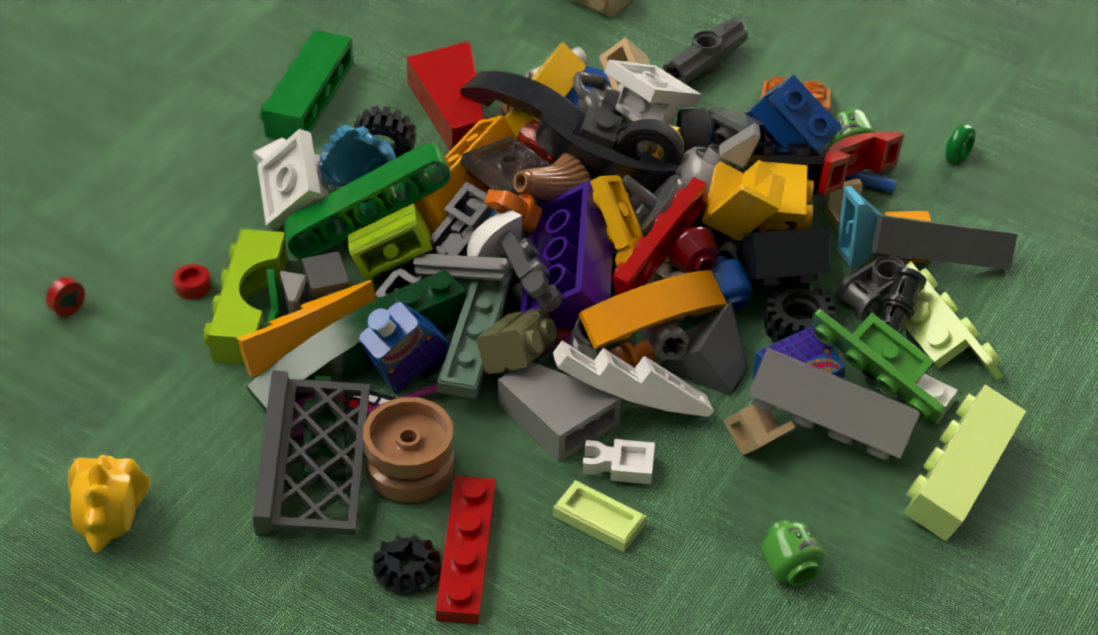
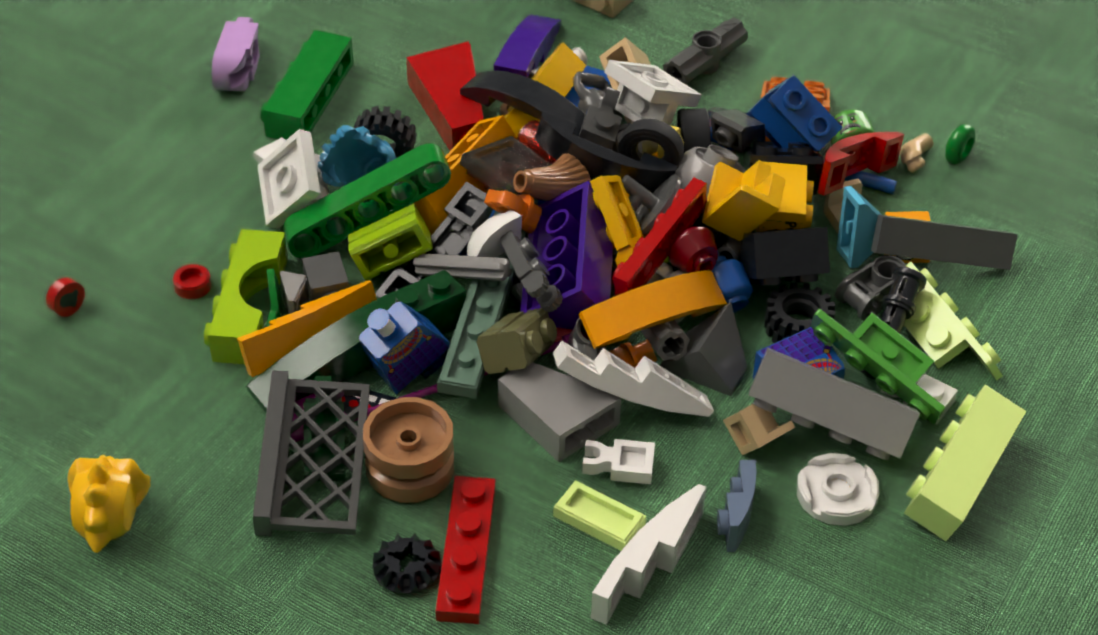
(236, 55): none -> lavender piece
(528, 45): none -> dark purple slope
(653, 546): none -> white slope
(738, 505): none -> sand blue slope
(740, 146): light grey slope -> none
(792, 553): bright green head -> none
(837, 489): none -> white tile
(912, 150): none -> tan arm

